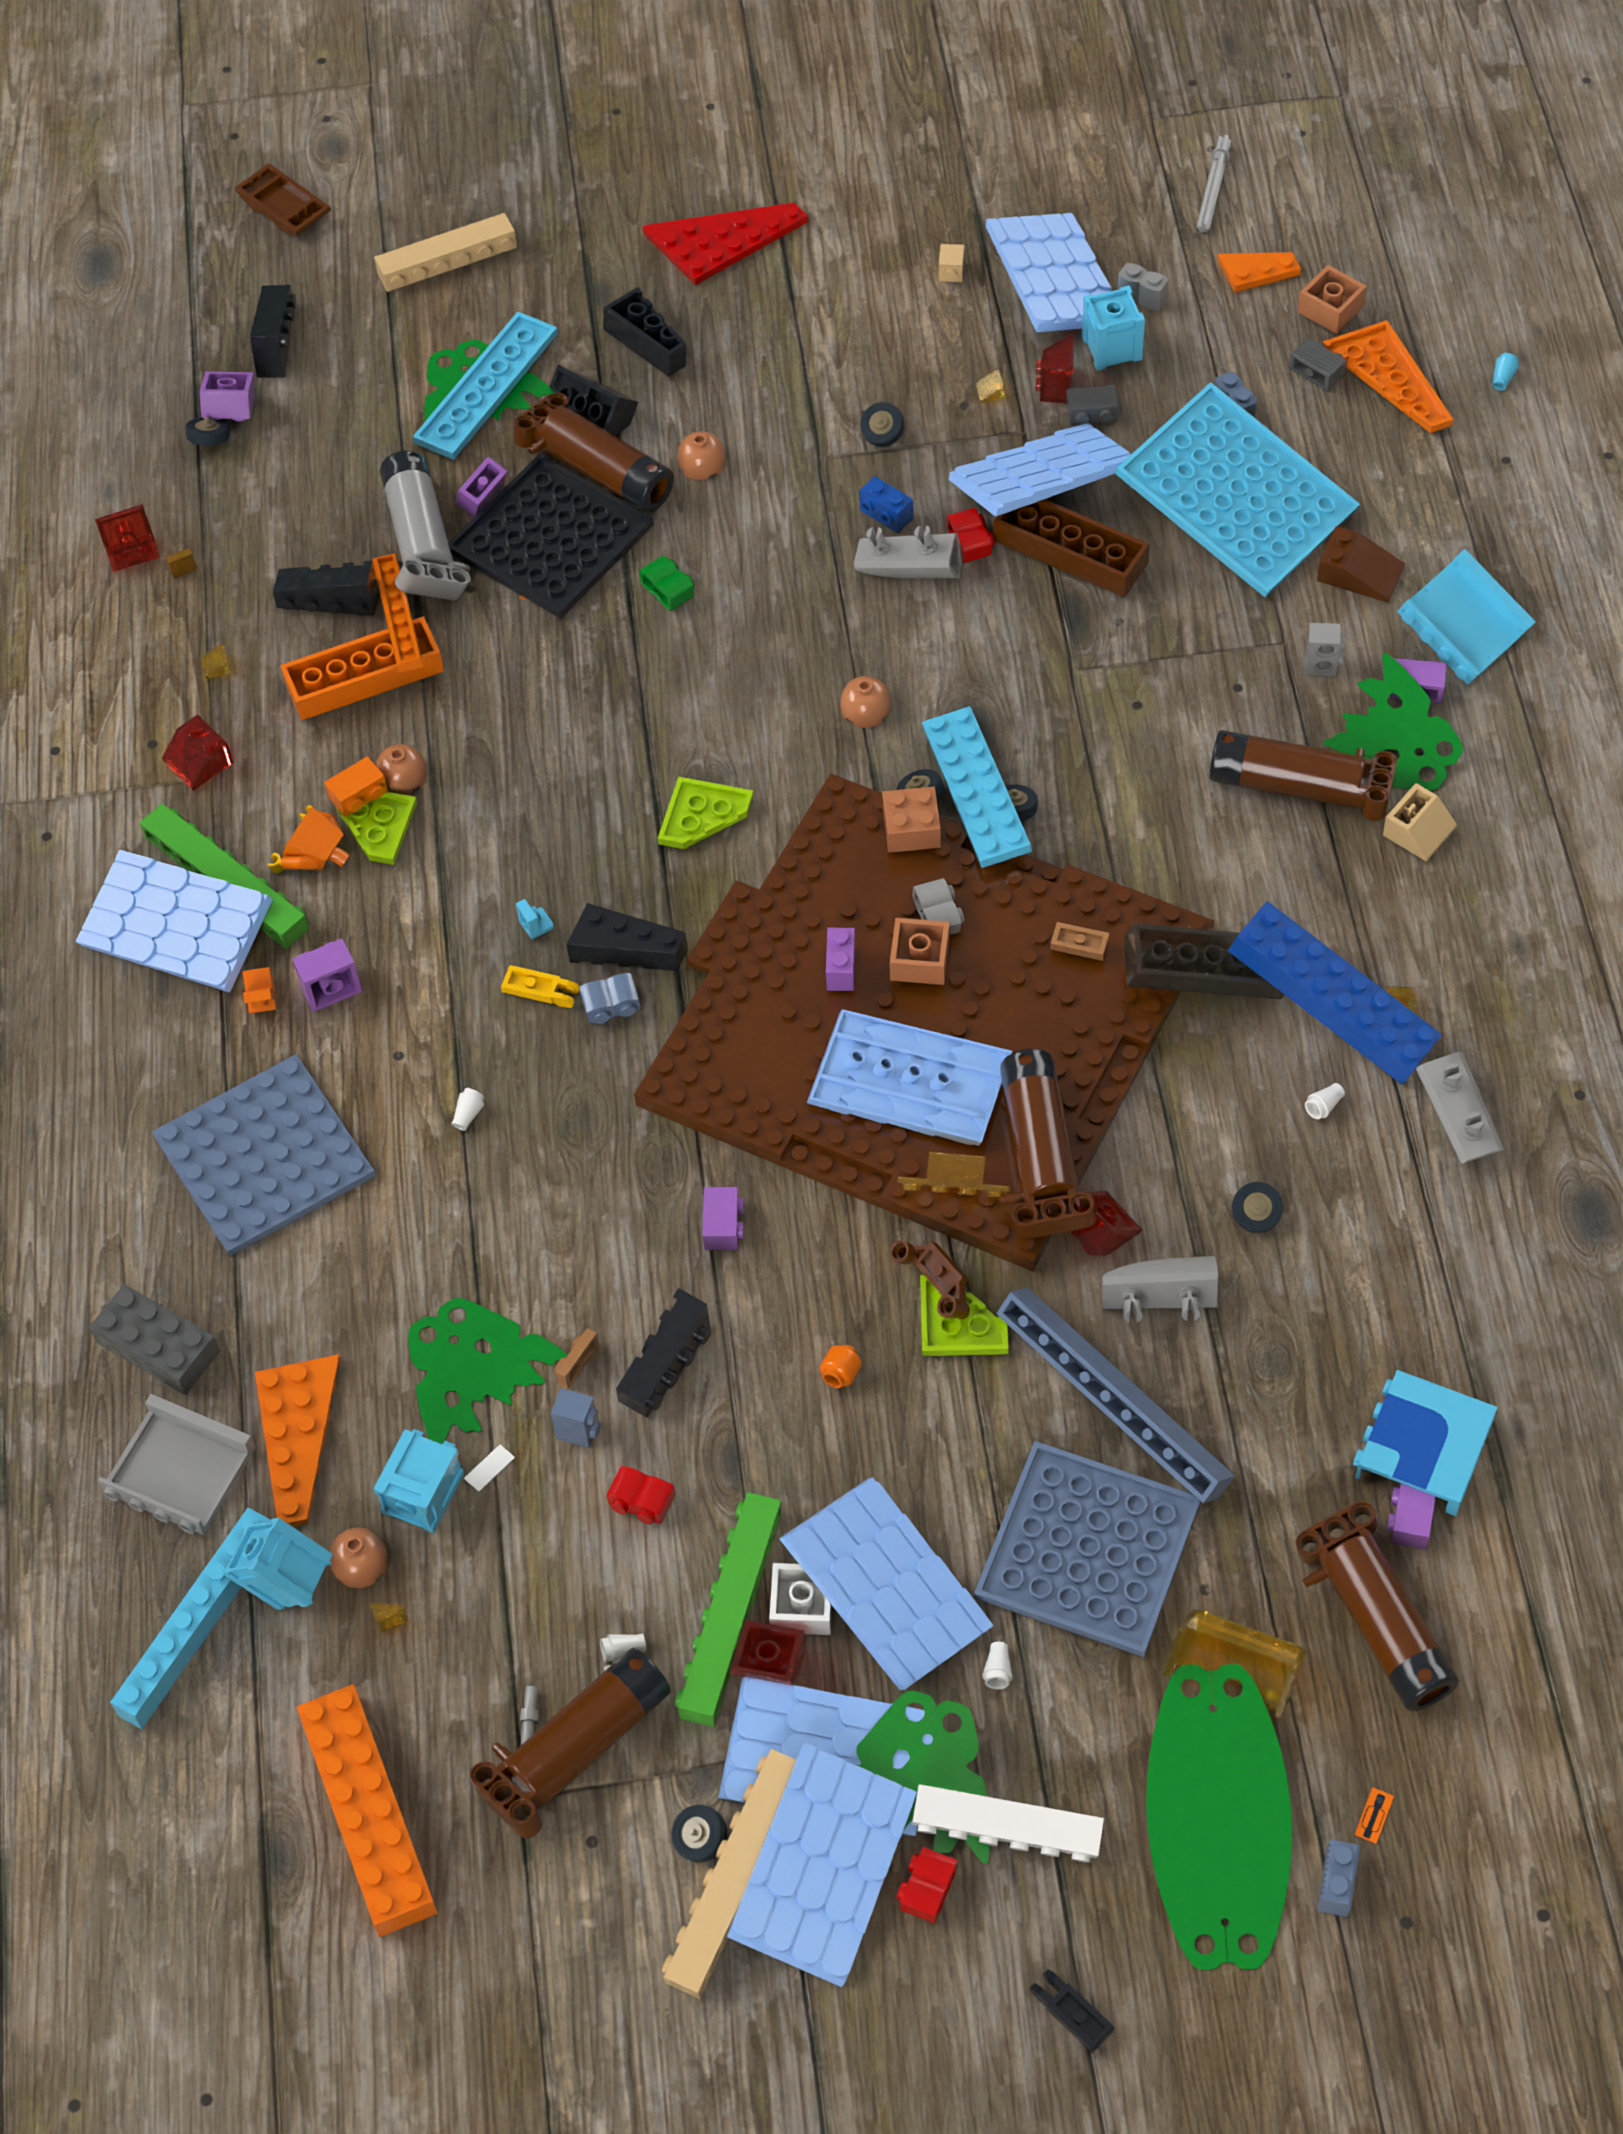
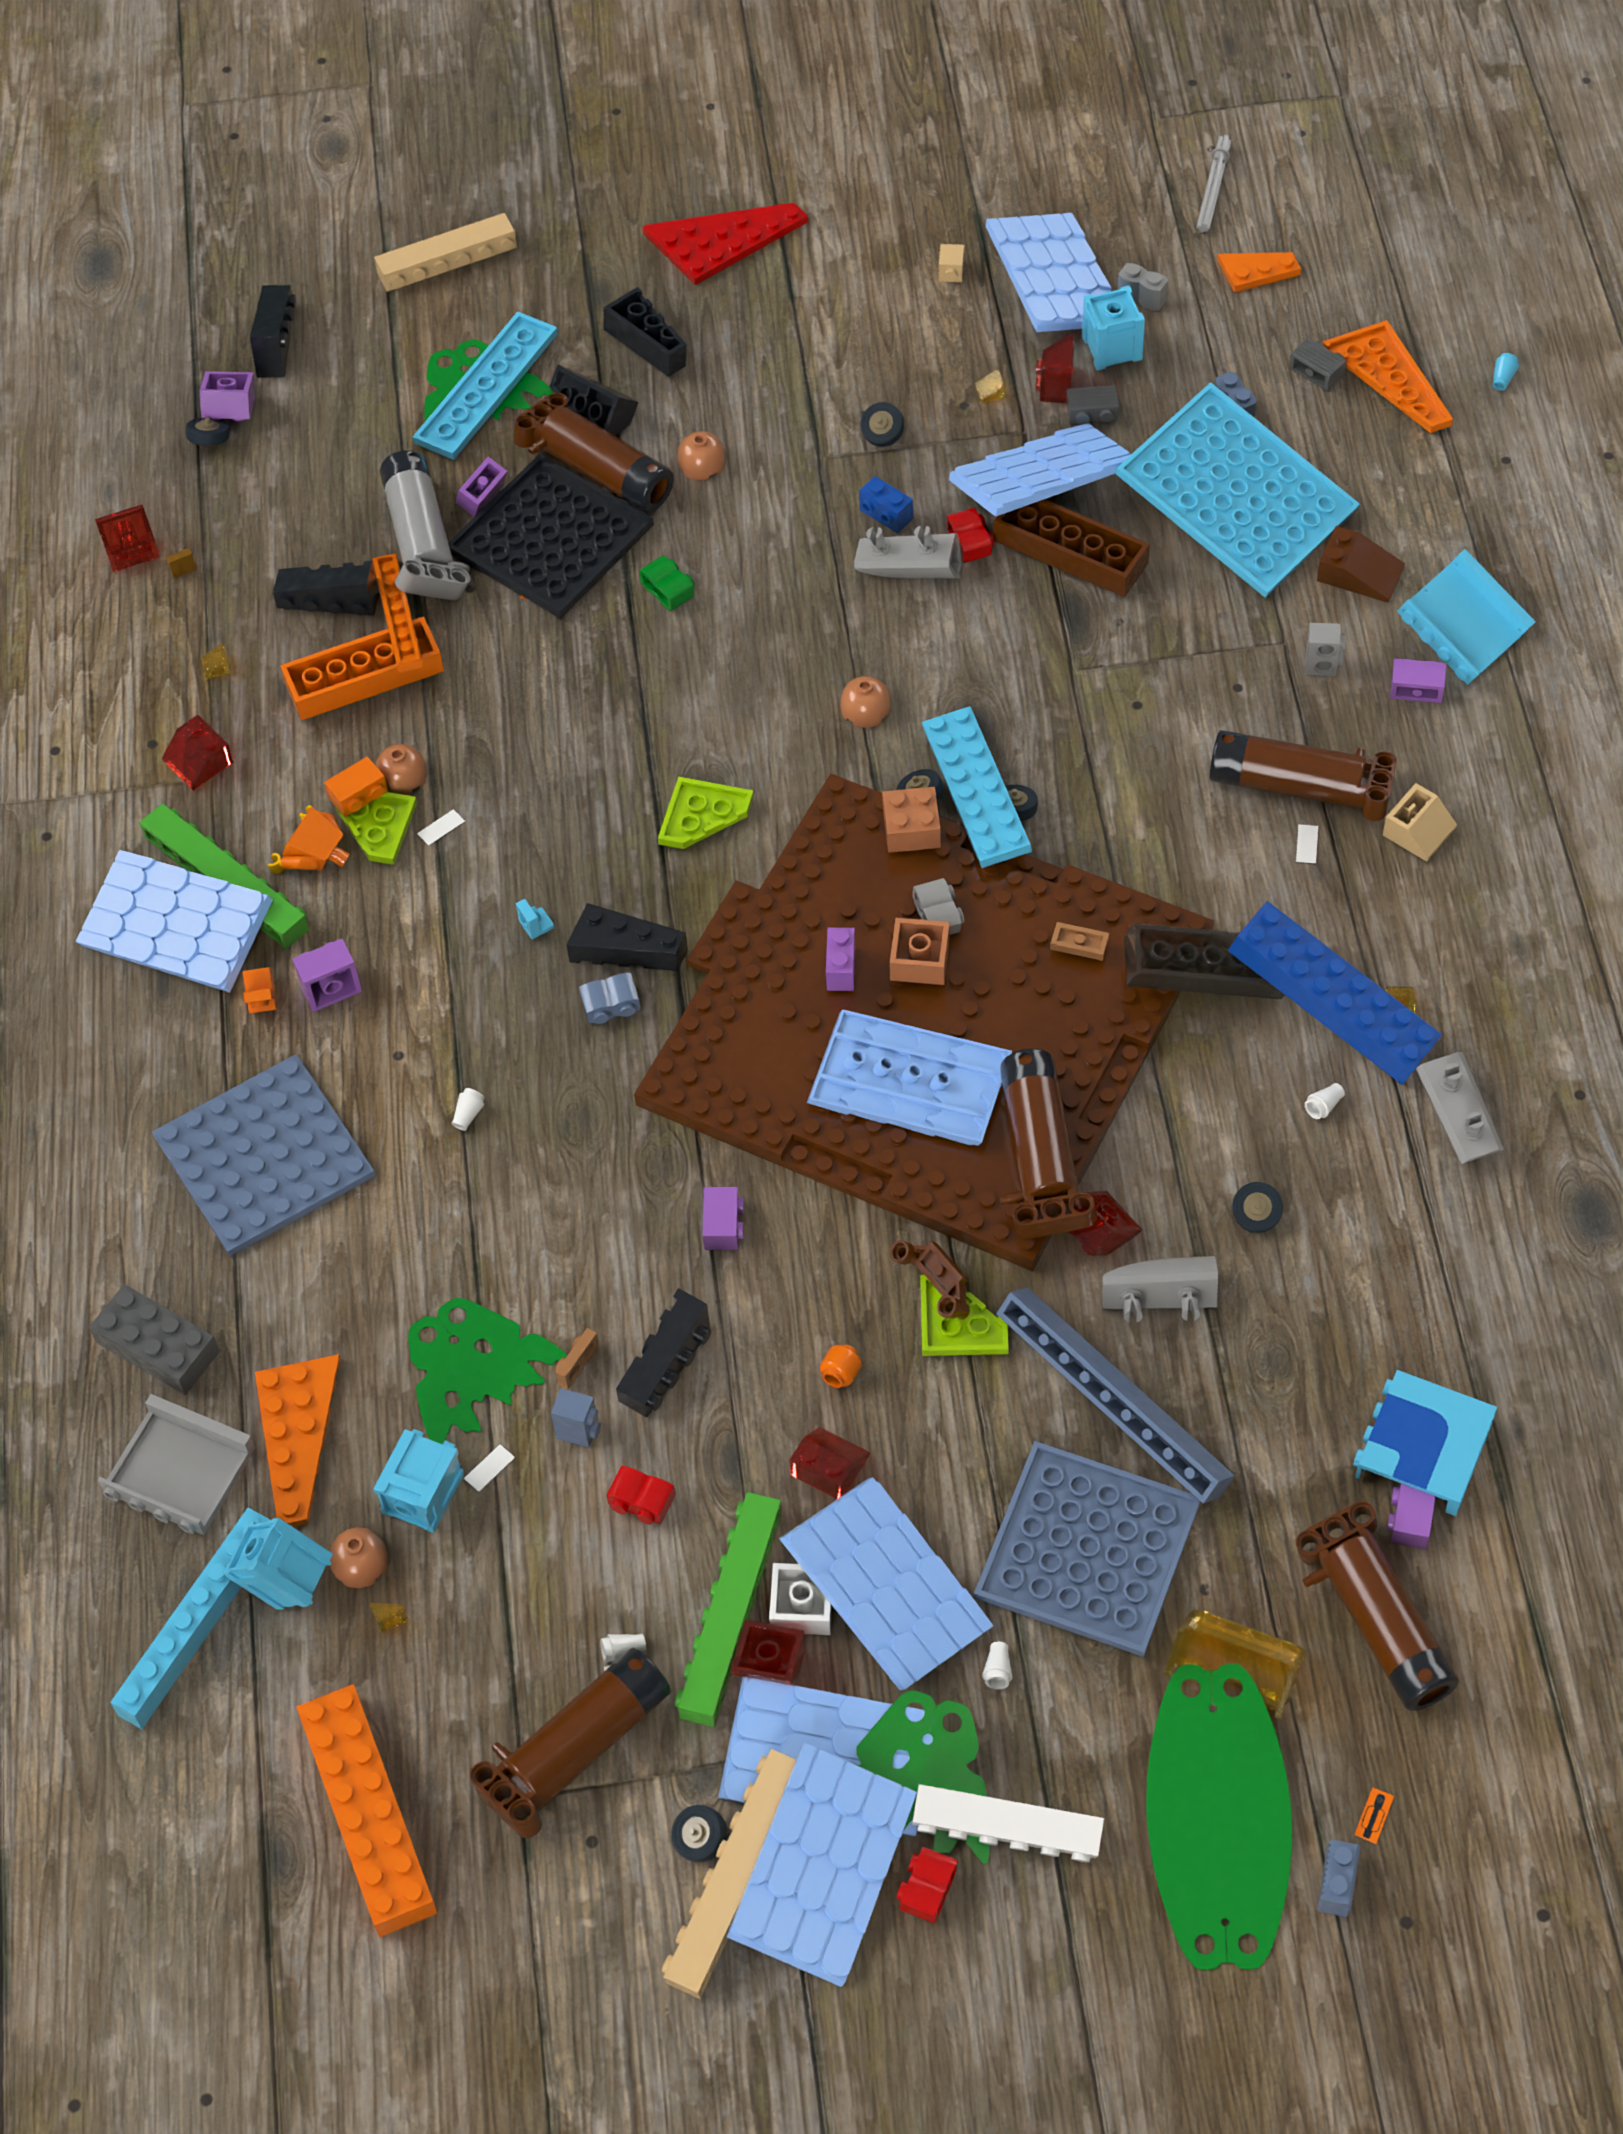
(281, 200): reddish brown slope -> none
(441, 827): none -> white sticker
(529, 1713): light grey bar -> none
(539, 986): yellow hinge -> none
(827, 1462): none -> clear red slope
(956, 1172): clear yellow bracket -> none
(1074, 2012): black hinge -> none
(1307, 843): none -> white sticker
(1332, 299): nougat brick -> none
(1399, 728): green piece -> none

